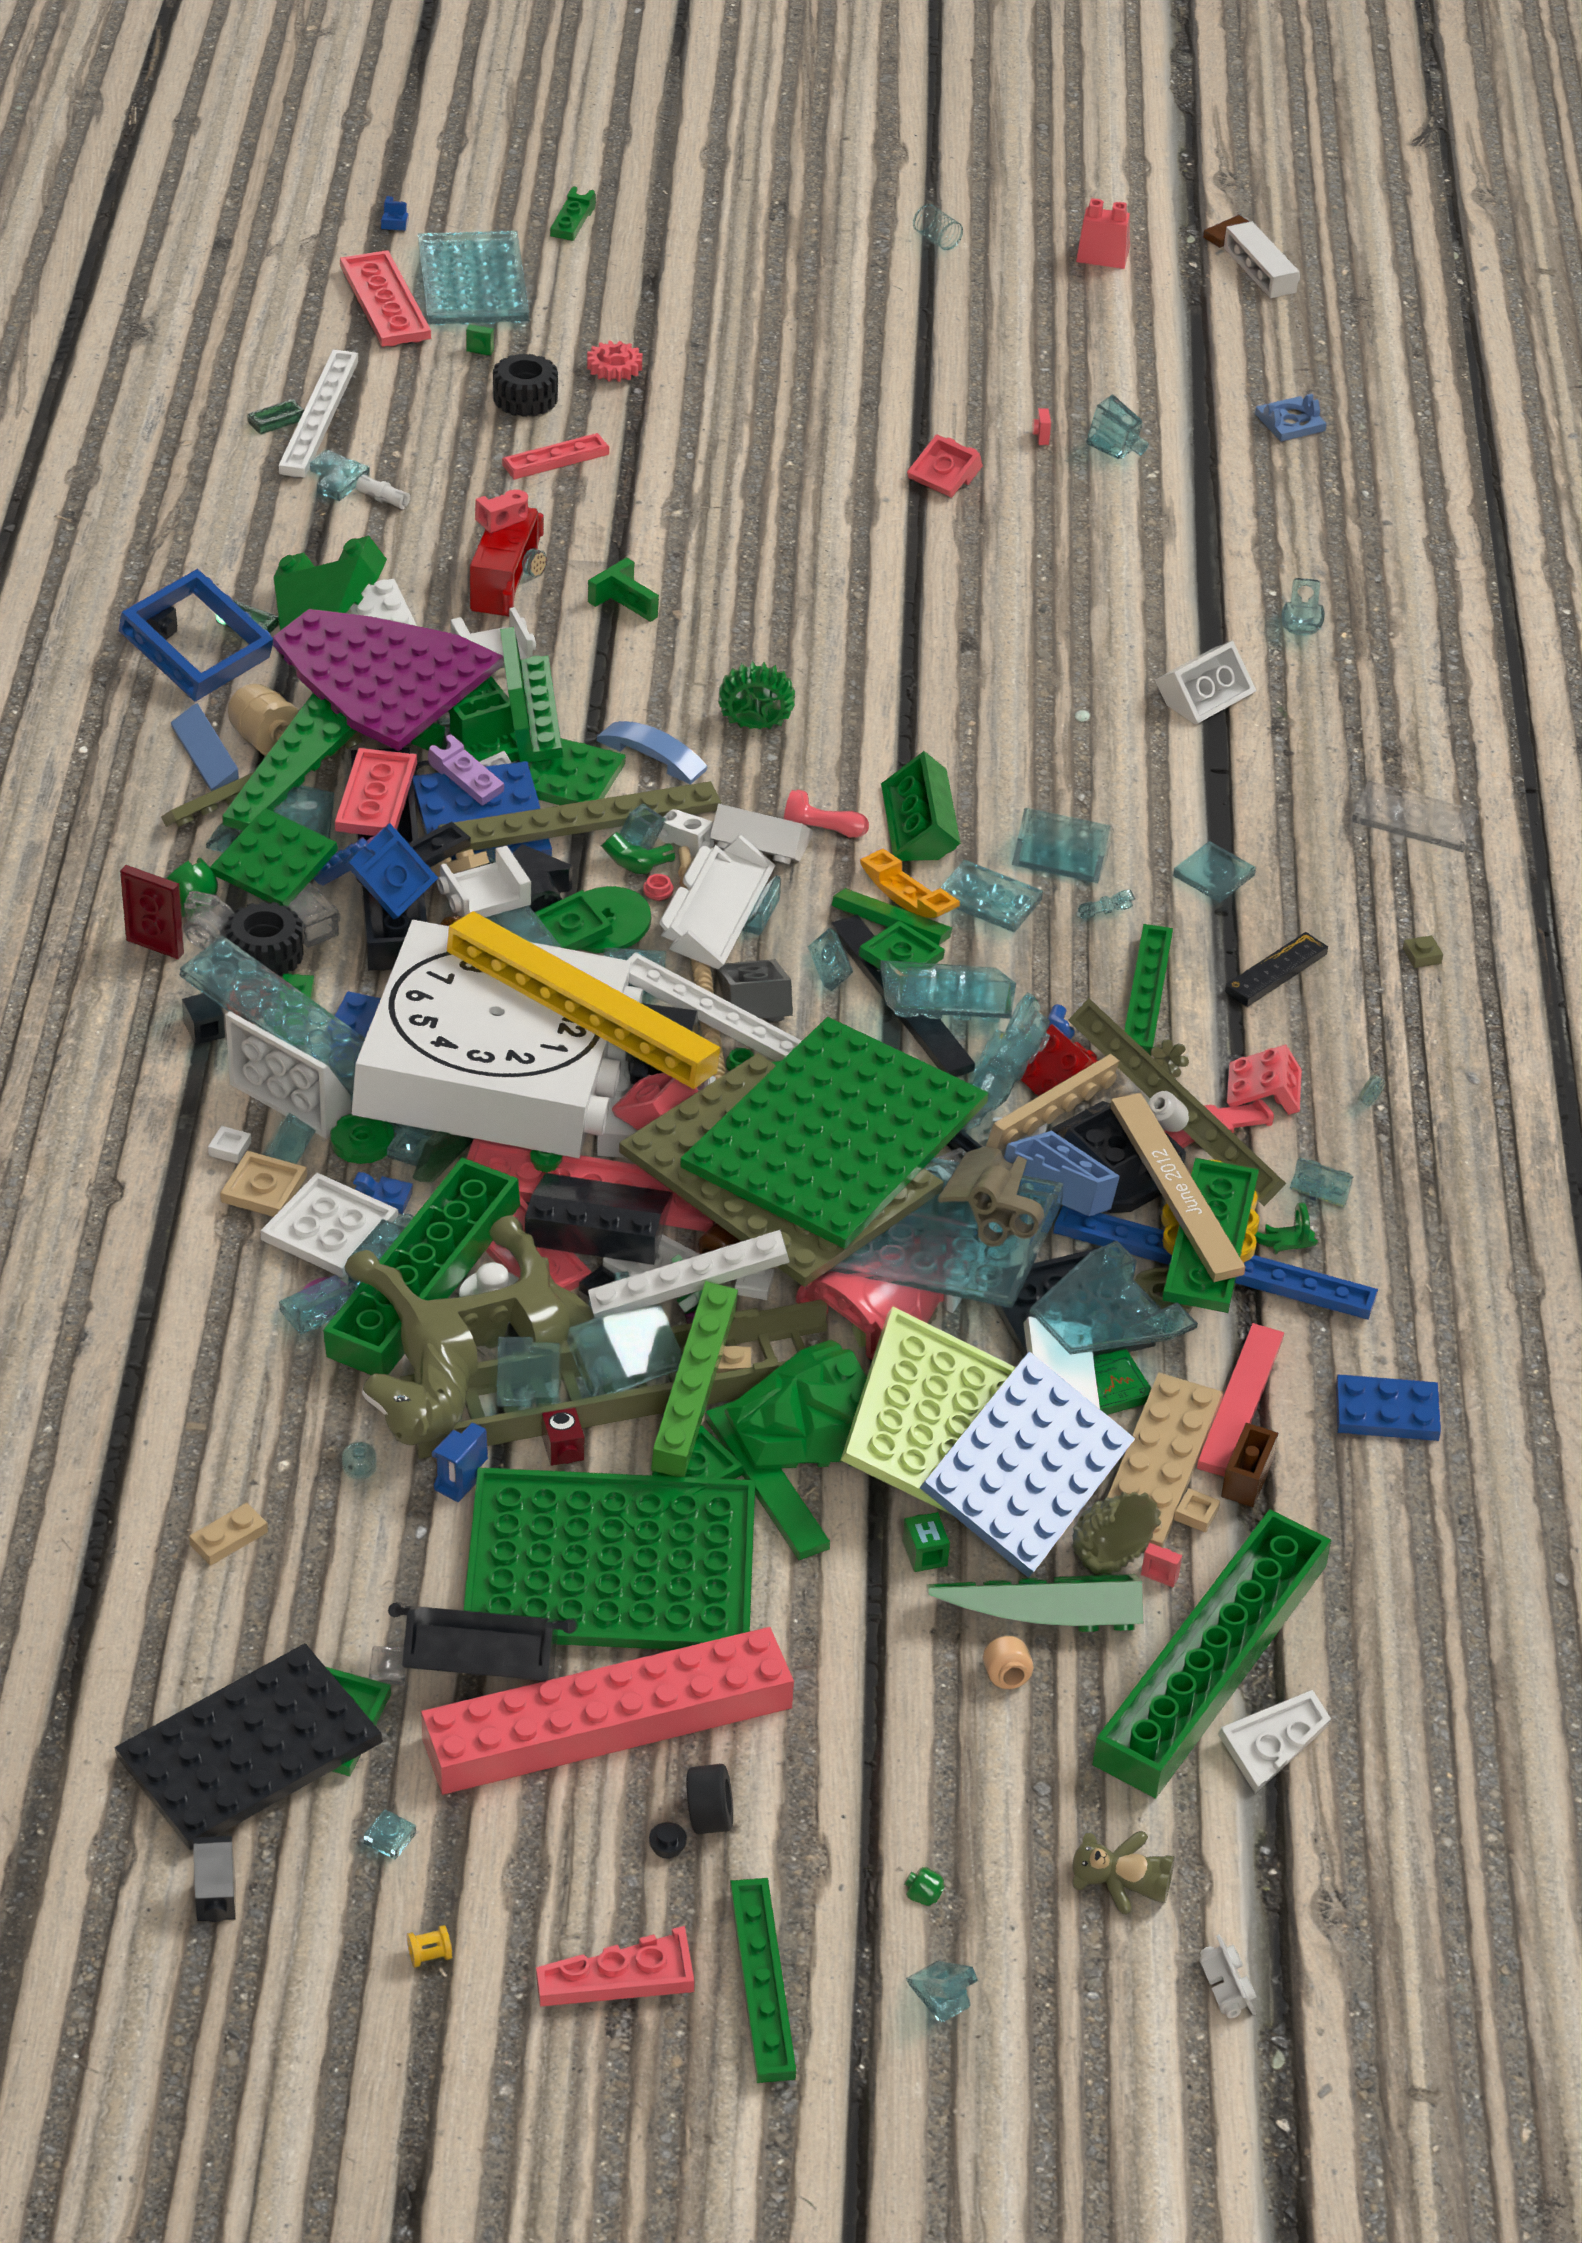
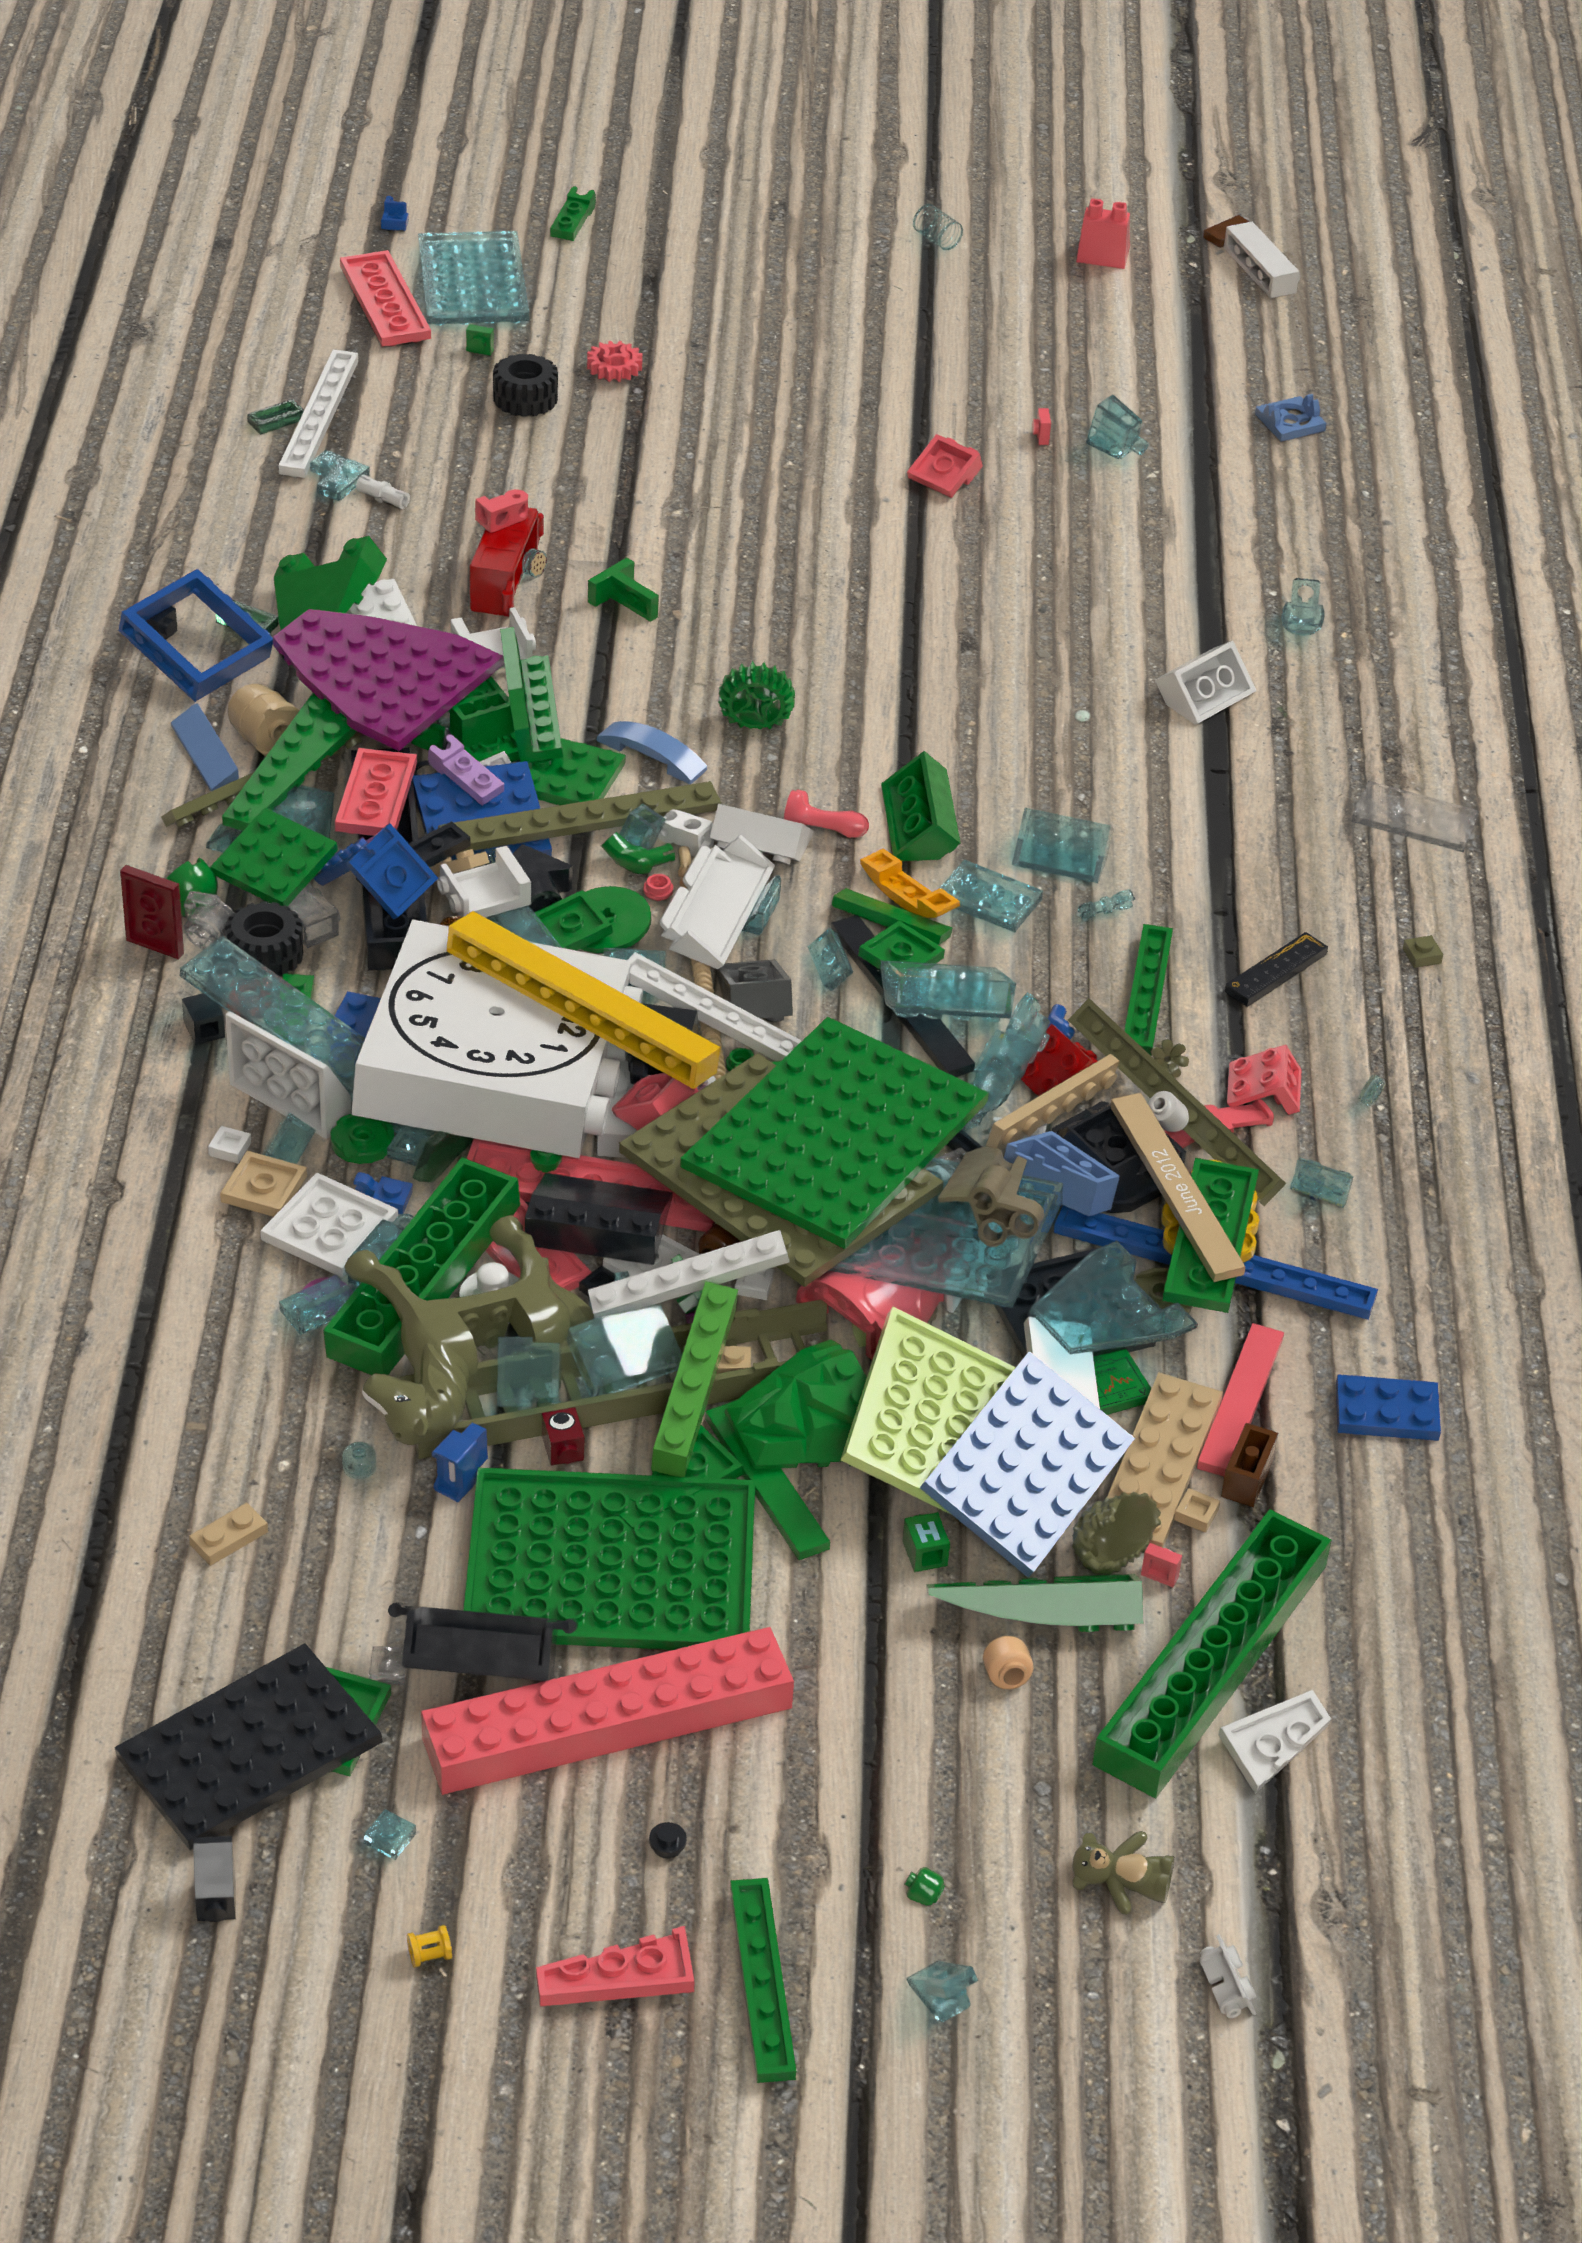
(555, 456): coral tile -> none
(709, 1798): black tyre -> none
(1214, 871): clear light blue tile -> none
(1290, 1237): green piece -> none

